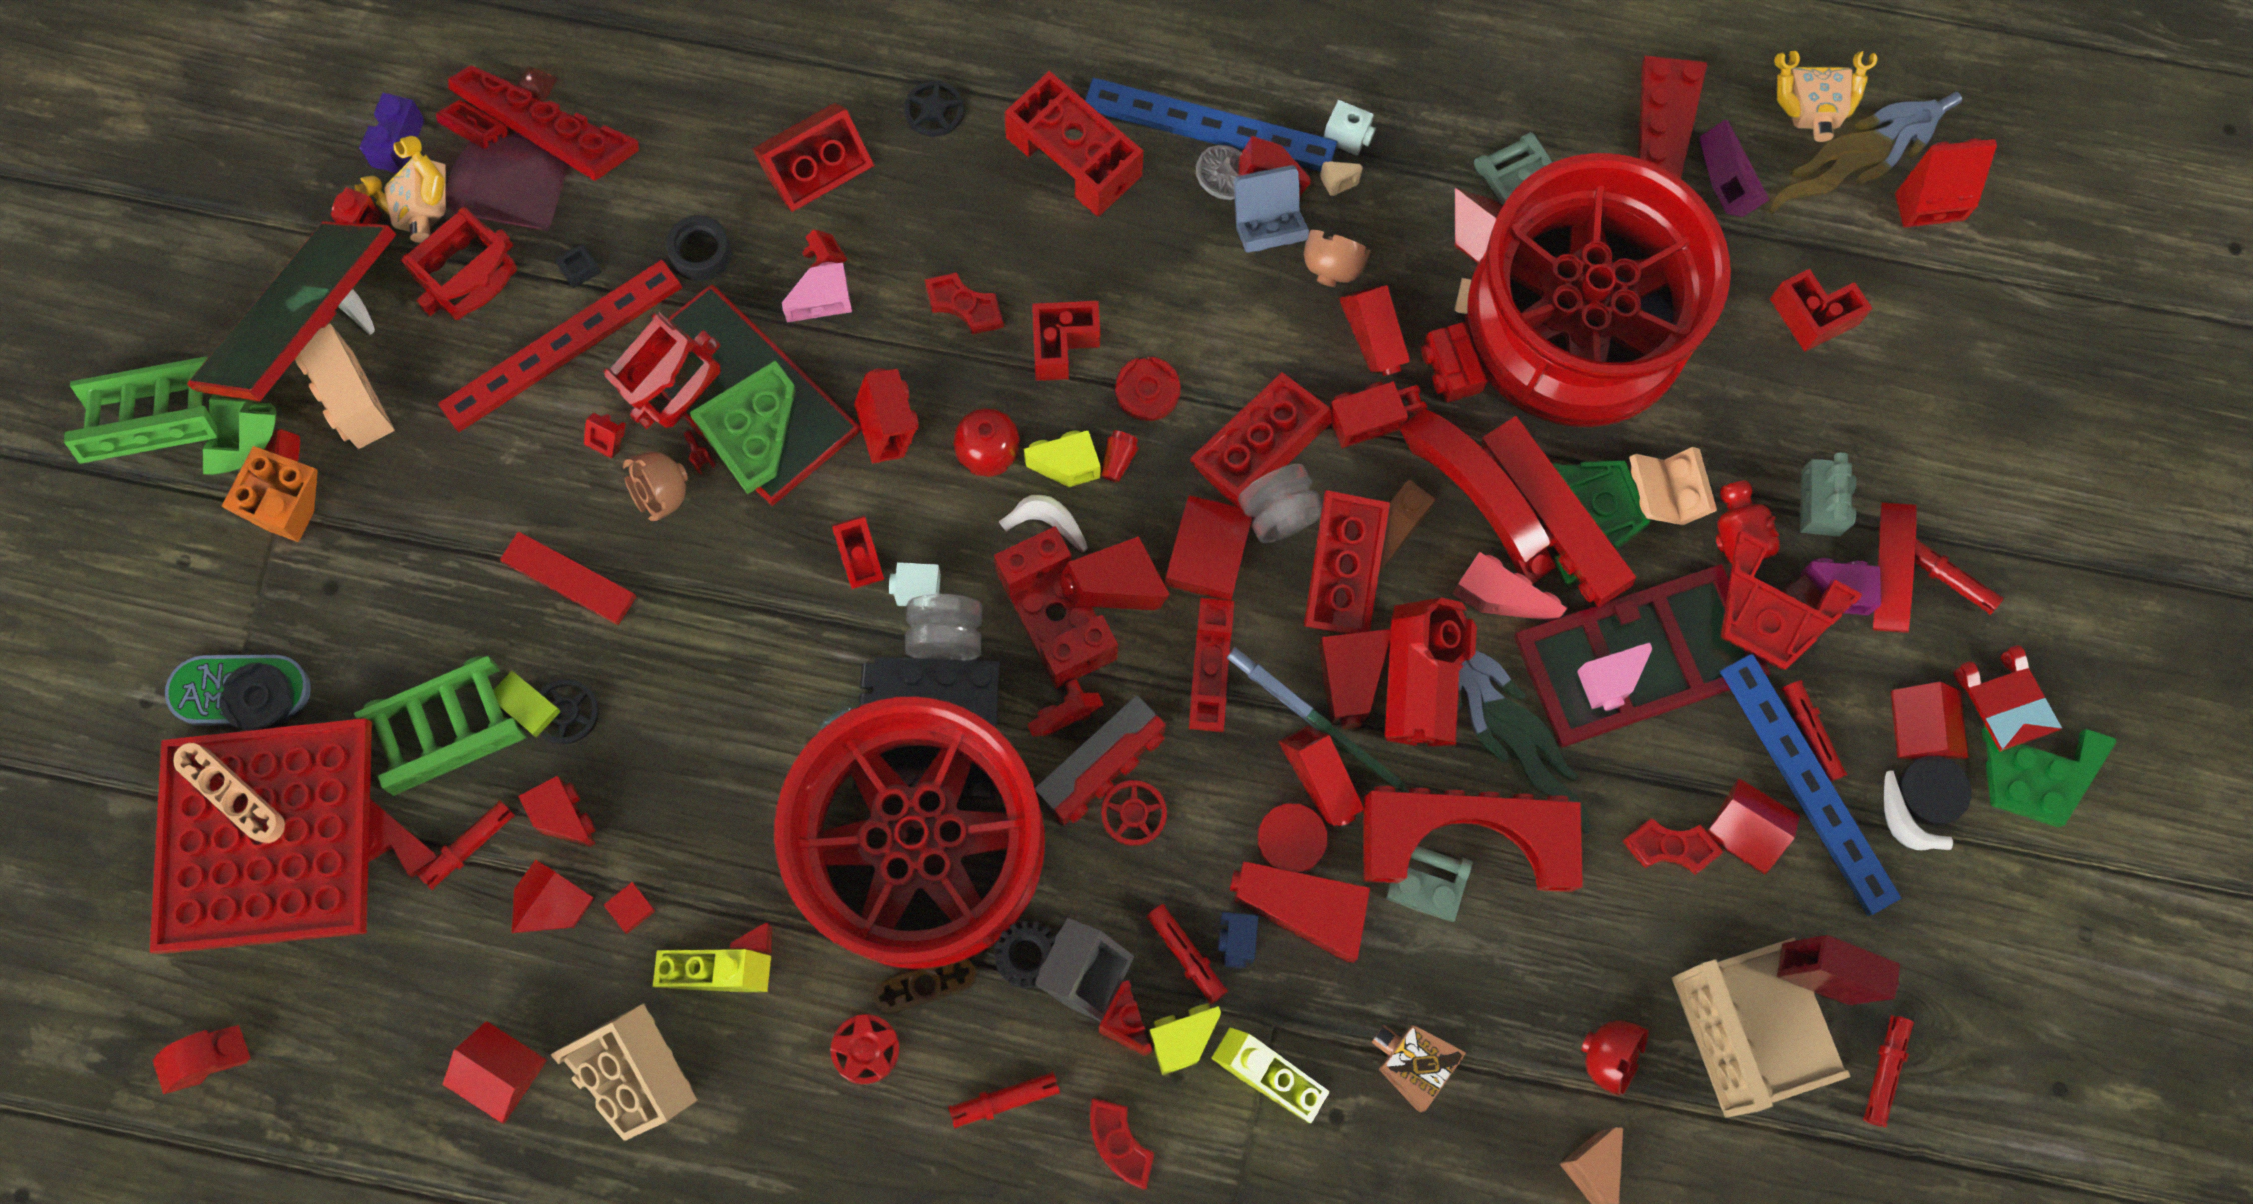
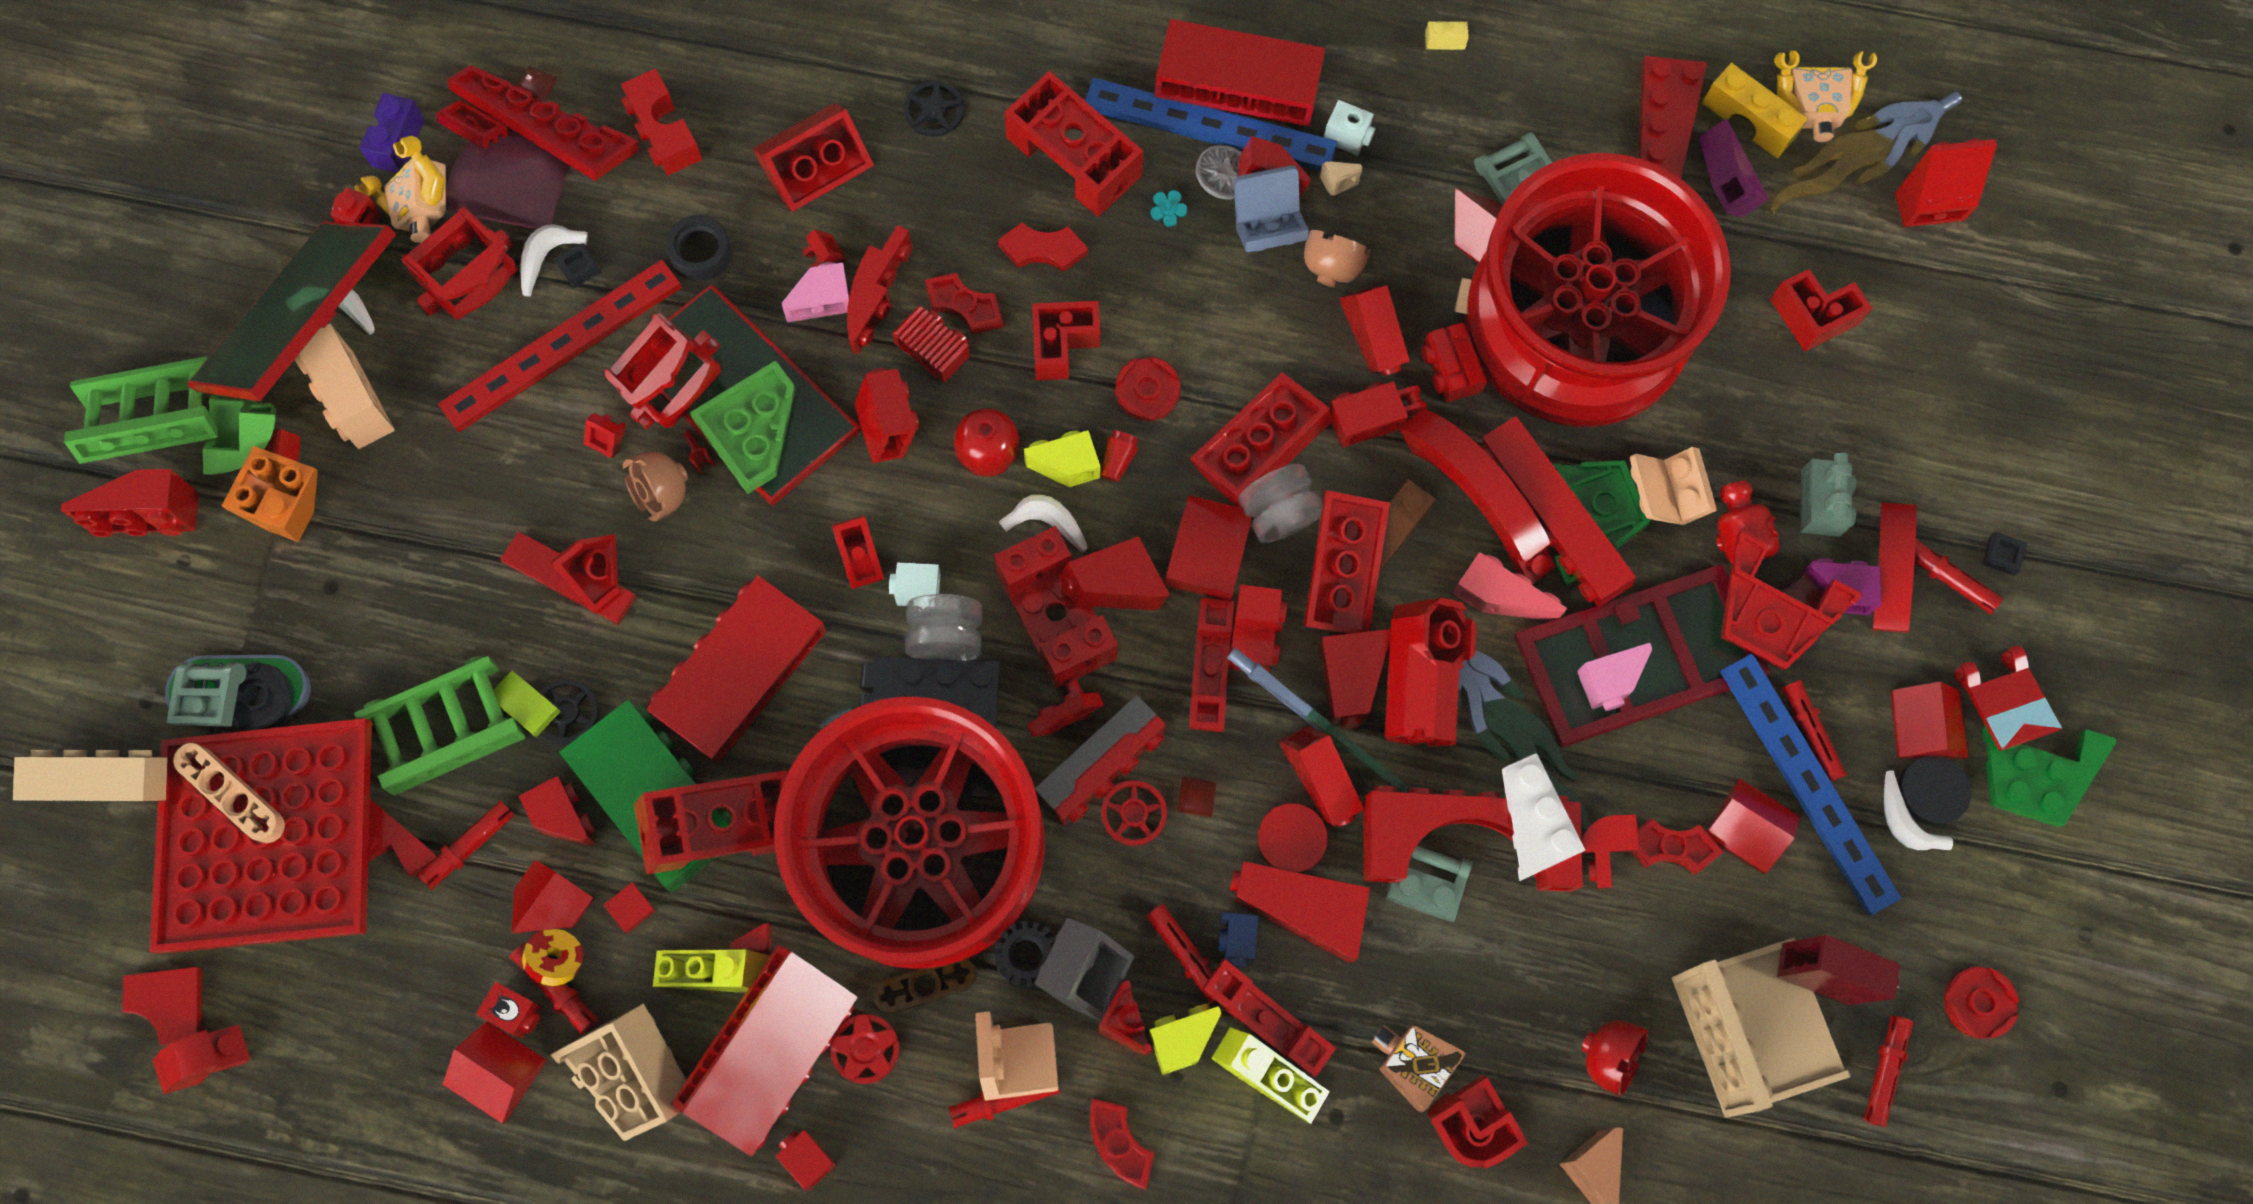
(90, 778): none -> tan brick
(137, 505): none -> red slope
(167, 1000): none -> red tile
(203, 705): none -> sand green plate
(509, 1010): none -> red brick
(538, 246): none -> white piece
(548, 970): none -> yellow piece
(565, 1000): none -> red pin
(590, 570): none -> red slope
(621, 762): none -> green brick
(671, 143): none -> red arch
(679, 827): none -> red plate
(736, 669): none -> red brick
(765, 1051): none -> brick
(805, 1159): none -> red brick
(869, 292): none -> red slope
(932, 343): none -> red brick
(1015, 1059): none -> light nougat bracket
(1054, 248): none -> red tile
(1168, 208): none -> teal plant
(1196, 797): none -> clear red slope
(1239, 72): none -> red brick
(1256, 620): none -> red brick
(1268, 1019): none -> red slope
(1446, 35): none -> light yellow piece
(1476, 1125): none -> red brick
(1538, 818): none -> white wing
(1608, 836): none -> red brick
(1774, 119): none -> yellow arch
(1981, 1002): none -> red tile
(2004, 553): none -> black tile

